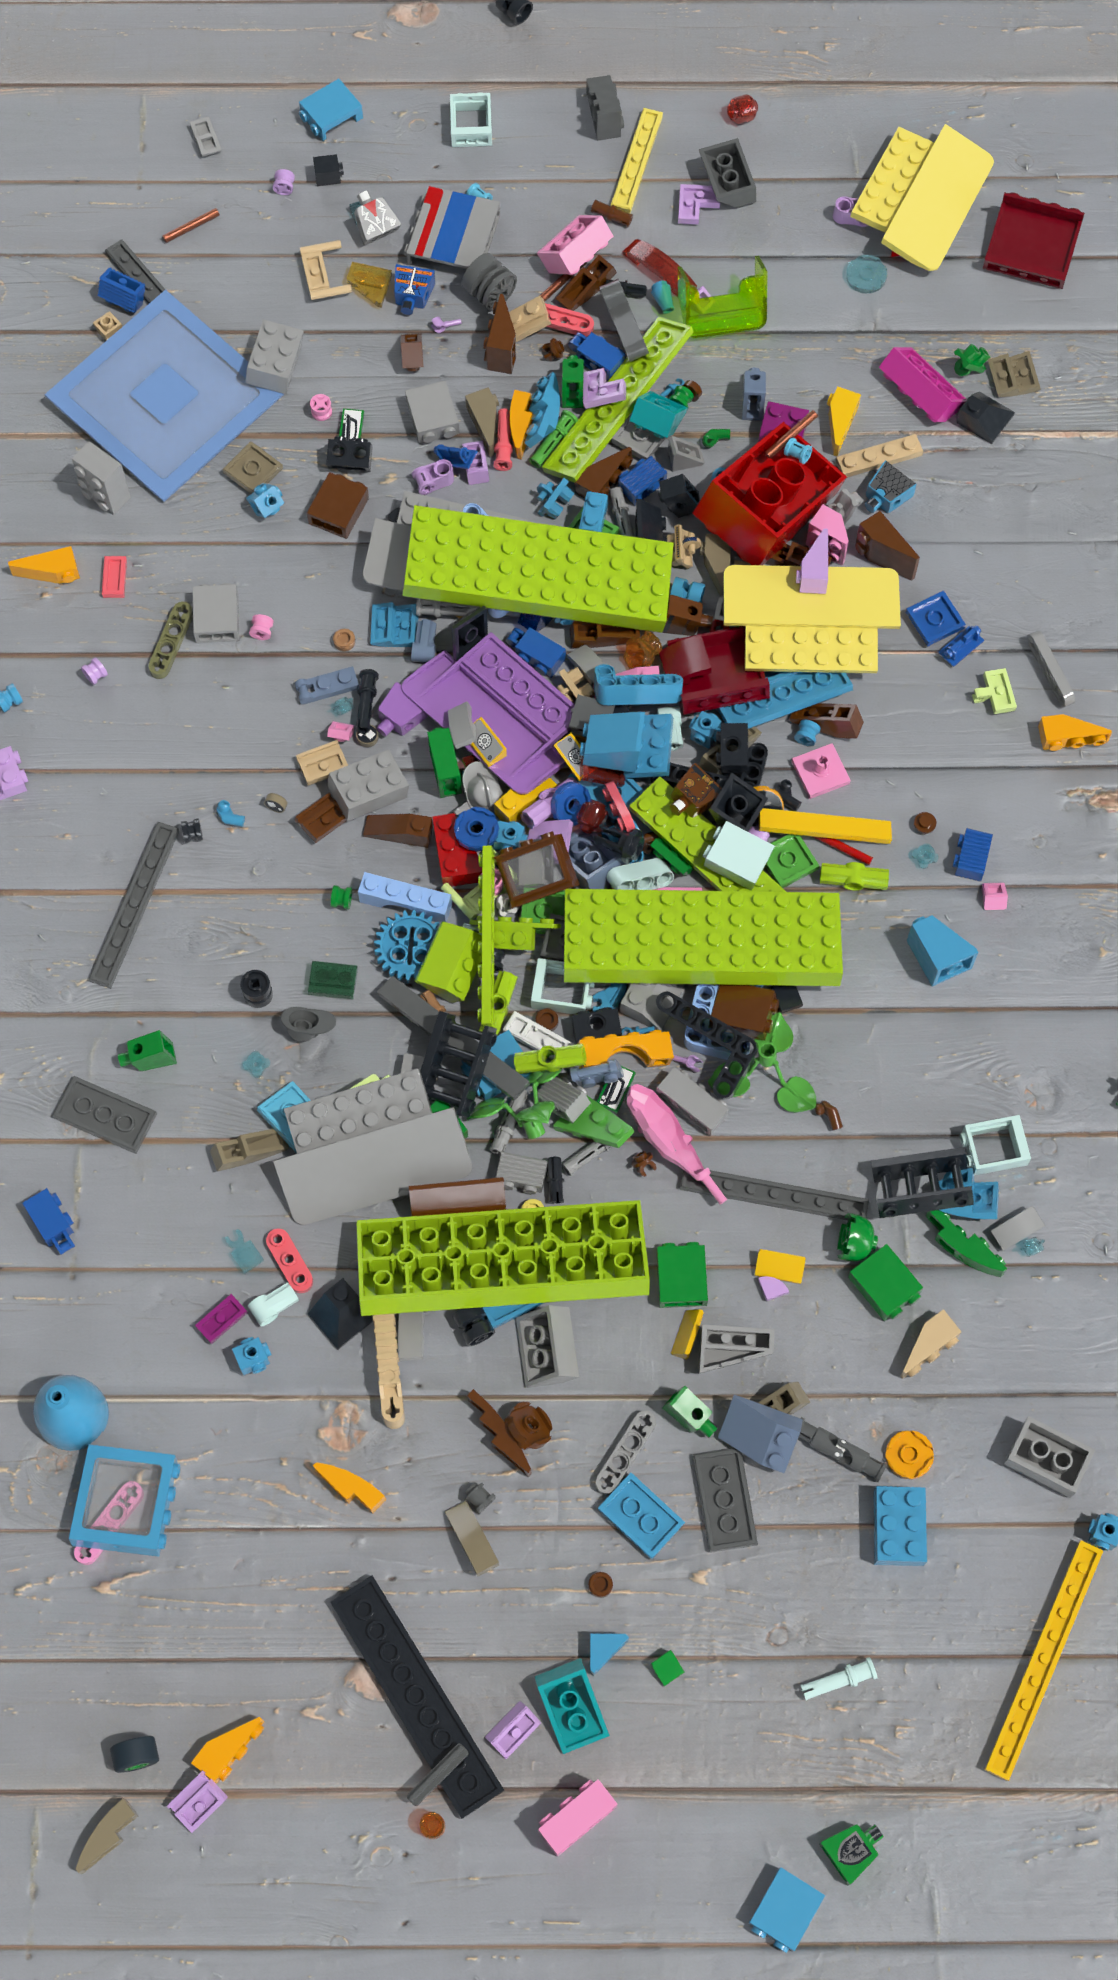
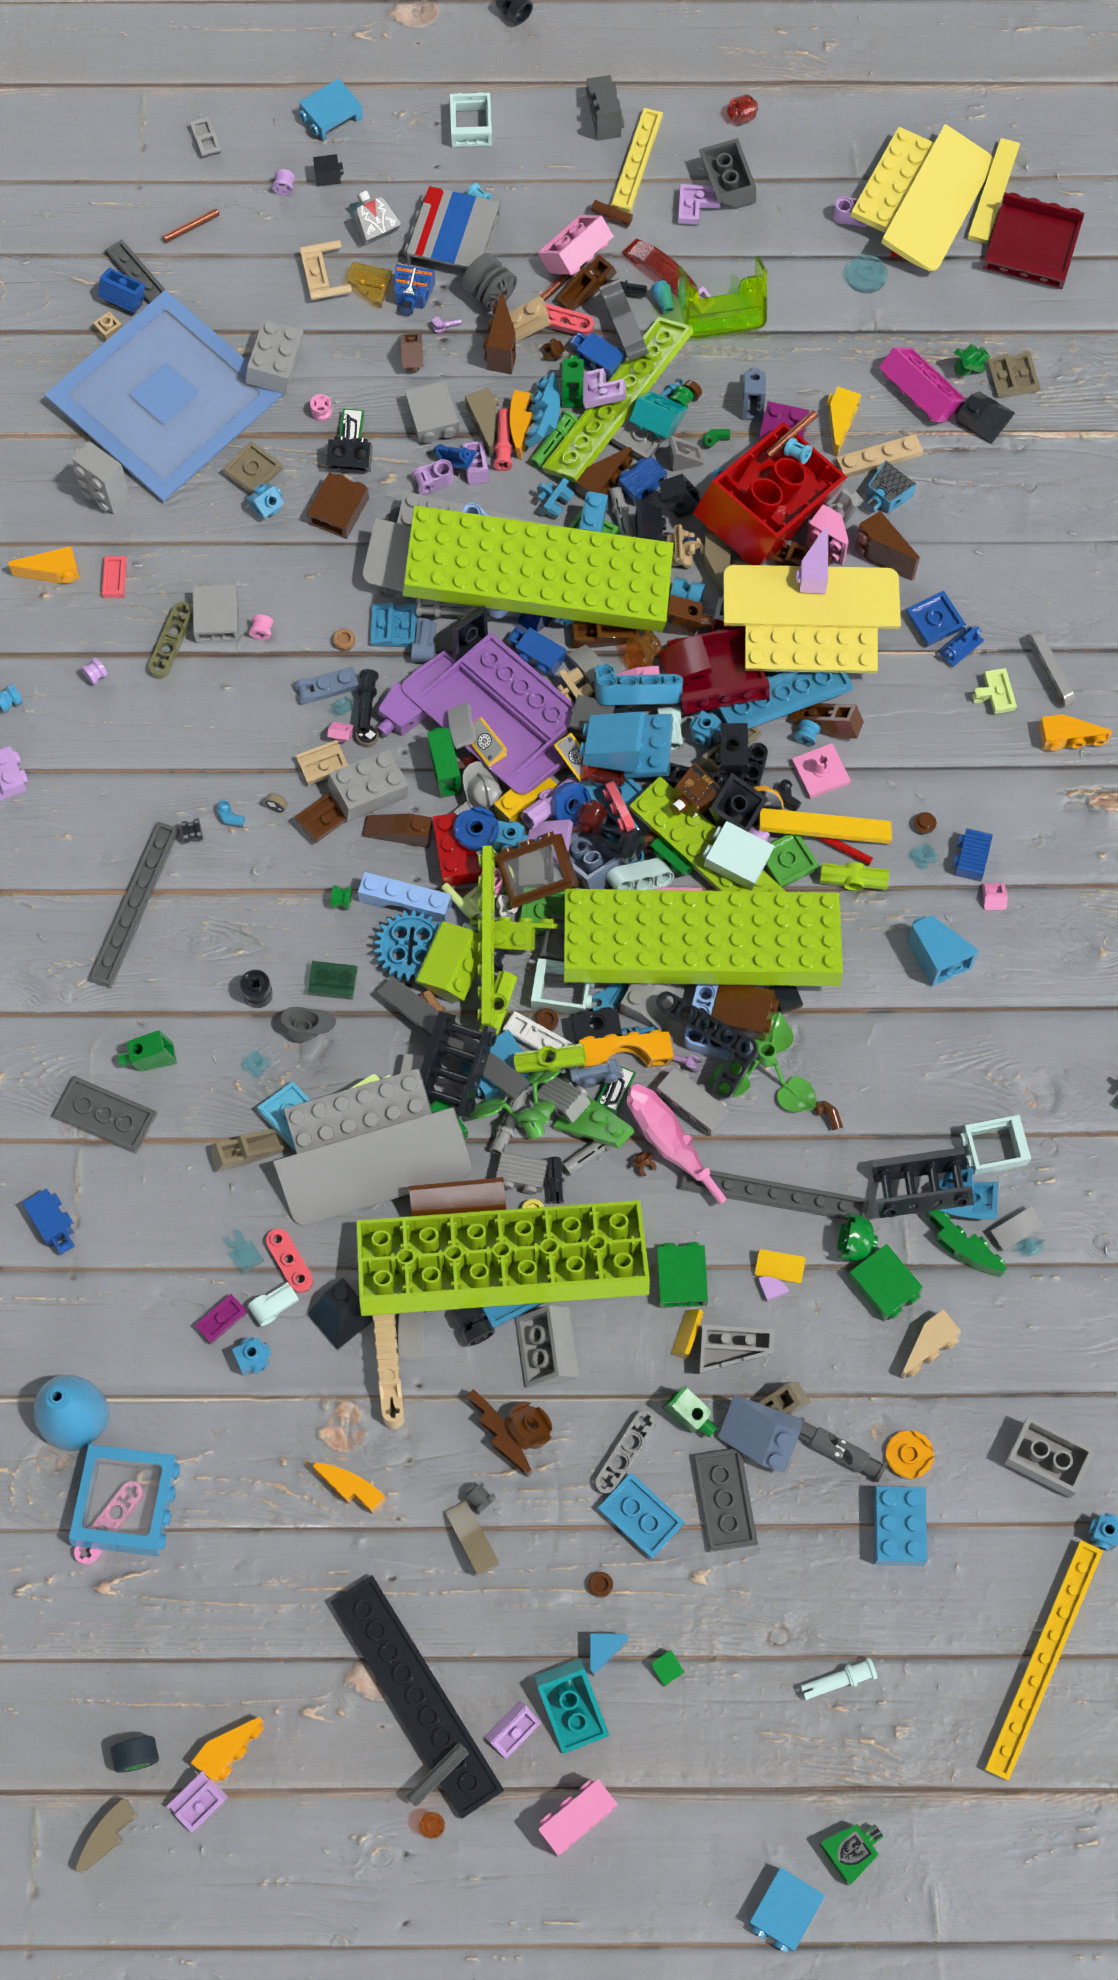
(993, 191): none -> light yellow tile

